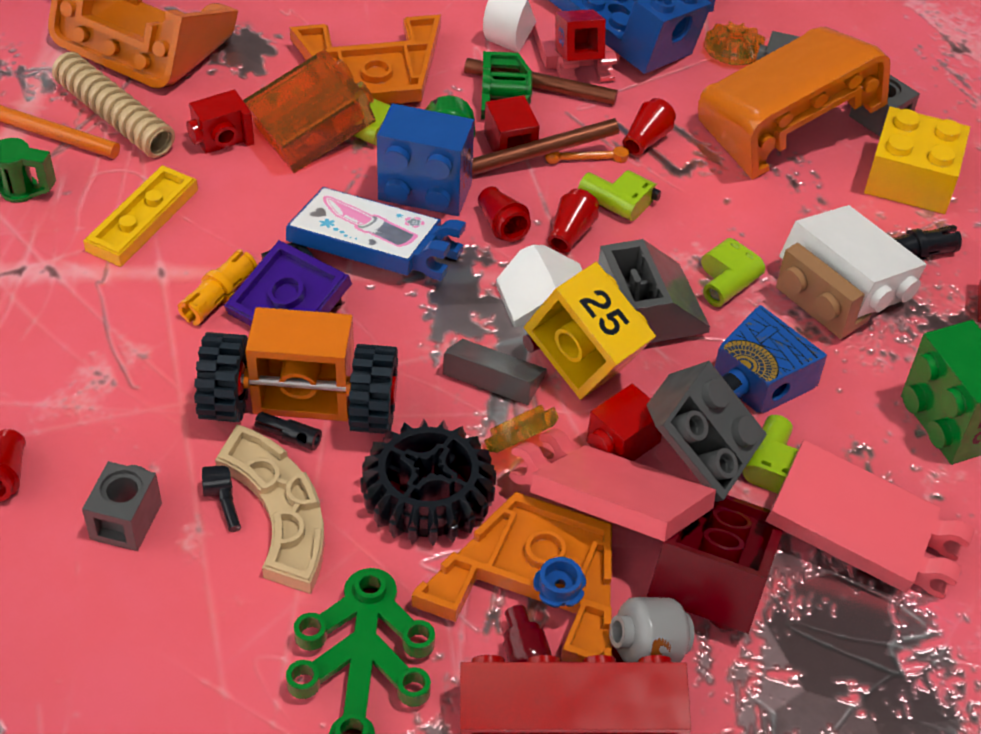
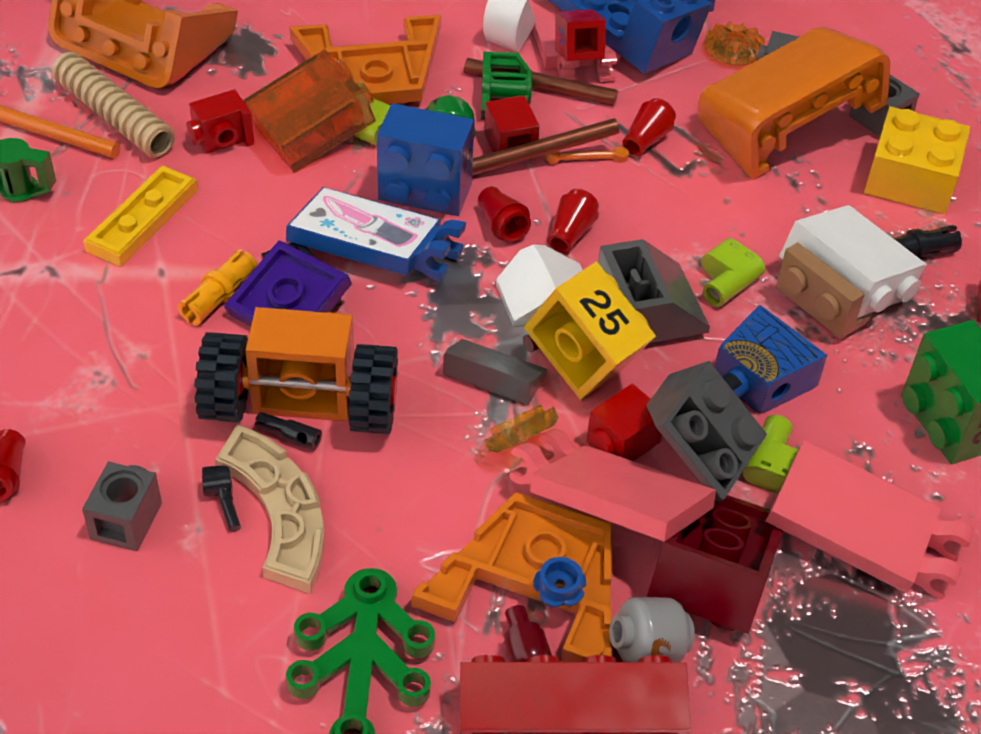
(434, 495): black gear -> none
(625, 196): lime piece -> none

